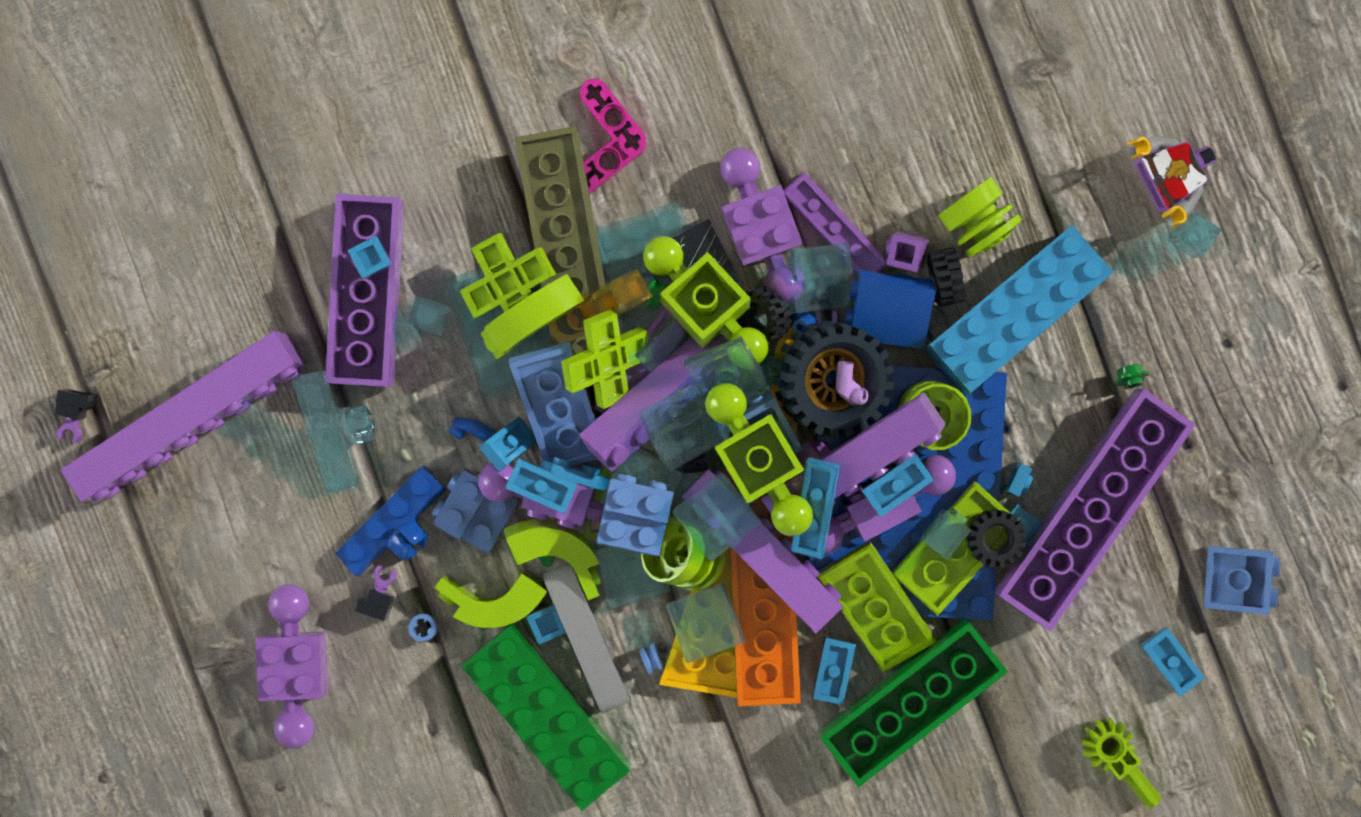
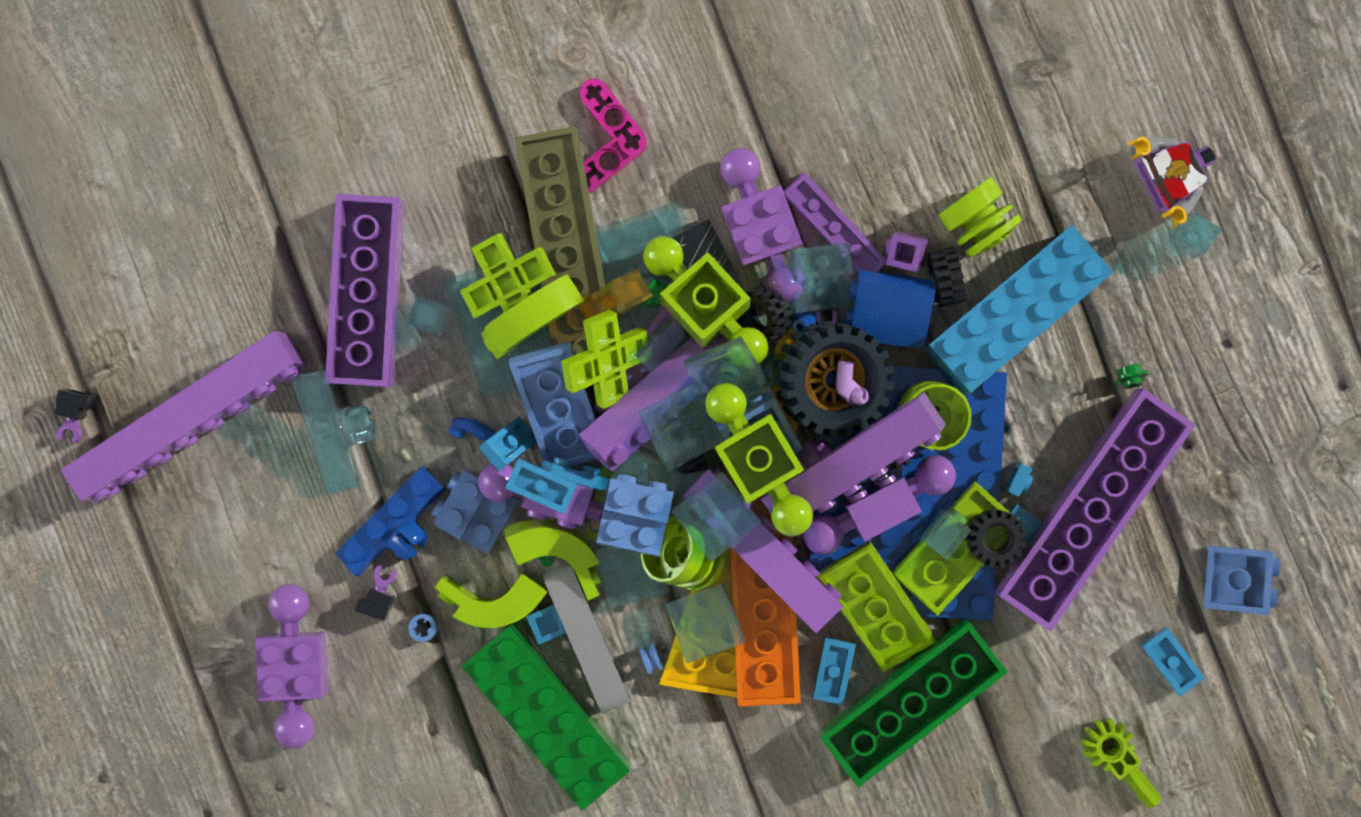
(370, 257): dark azure plate -> none
(819, 491): dark azure tile -> none
(897, 485): dark azure plate -> none

